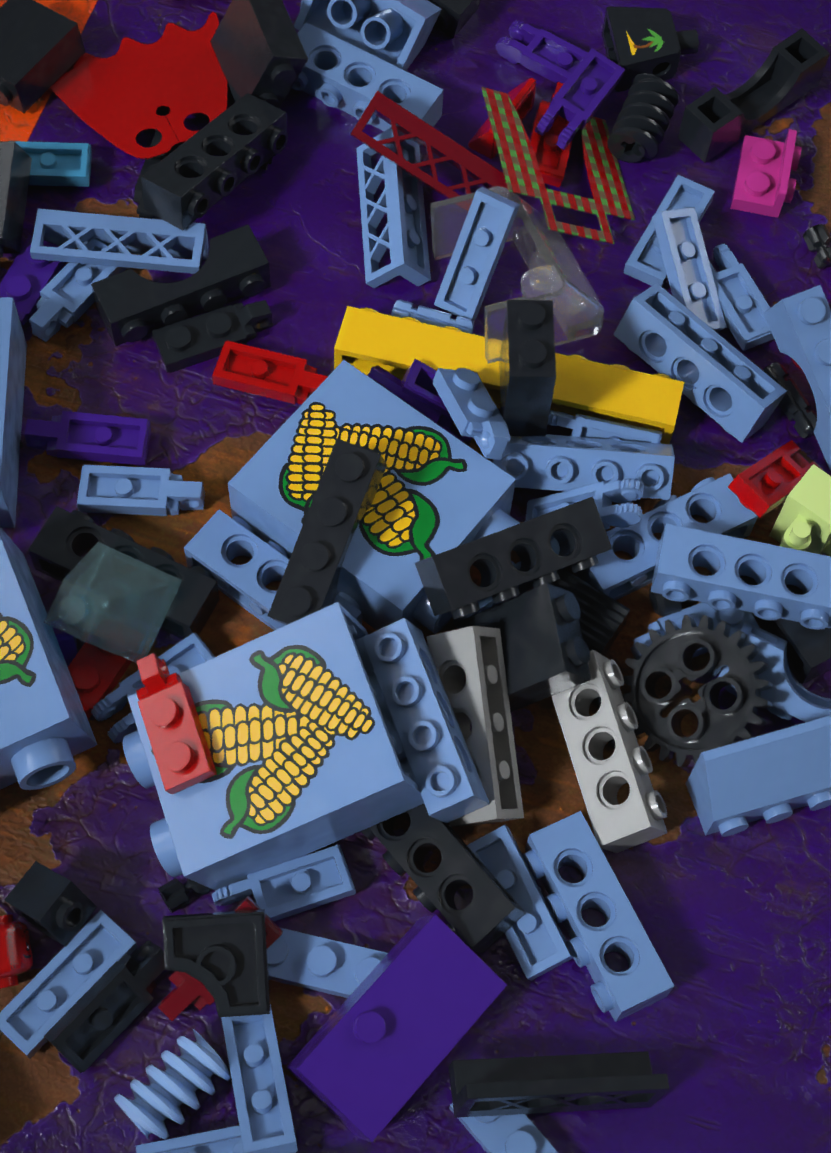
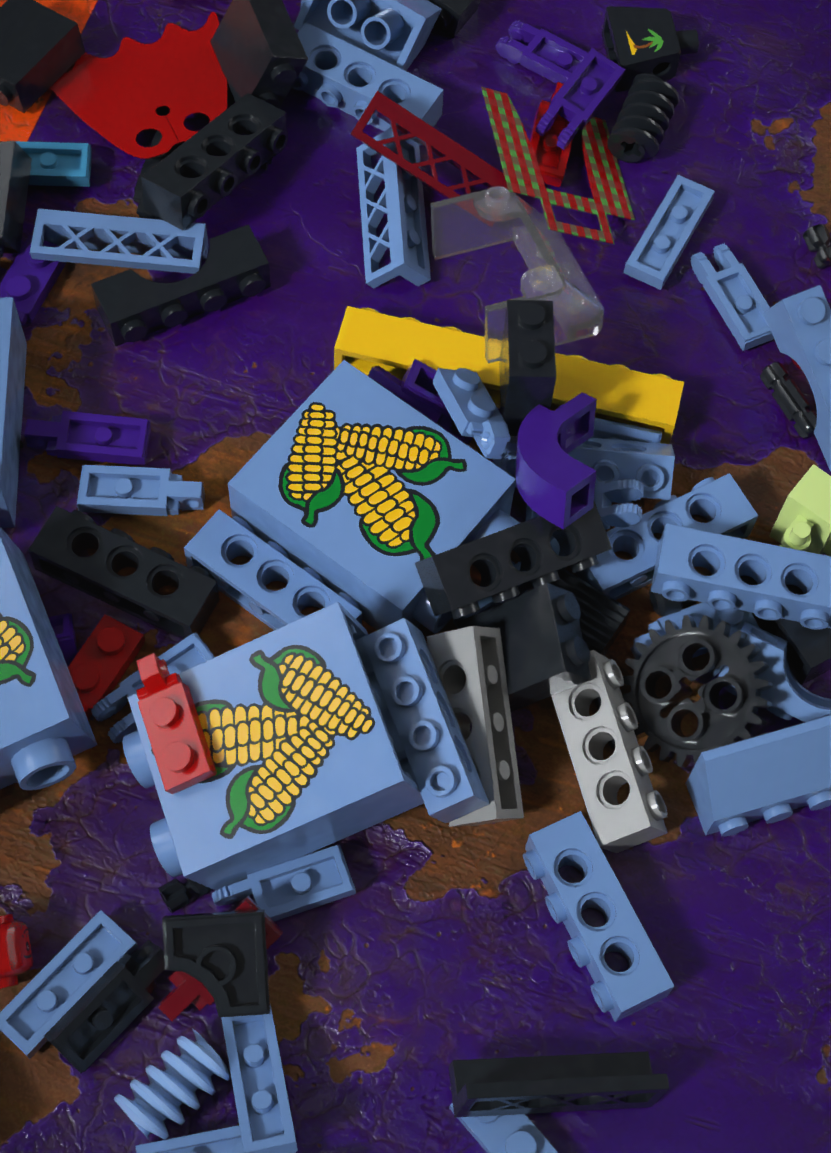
(50, 903): black brick -> none
(69, 294): medium blue hinge -> none
(113, 602): clear light blue slope -> none
(205, 334): black hinge -> none
(265, 373): red hinge -> none
(320, 963): medium blue plate -> none
(333, 516): black arch -> none
(396, 1027): dark purple brick -> none
(431, 316): medium blue axle -> none
(476, 254): medium blue plate -> none
(492, 906): black brick -> none
(523, 101): red slope -> none
(536, 934): medium blue plate -> none
(545, 473): none -> dark purple arch
(688, 264): medium blue plate -> none
(690, 351): medium blue brick -> none
(722, 119): black arch -> none
(764, 175): dark pink bracket -> none
(771, 479): red plate -> none

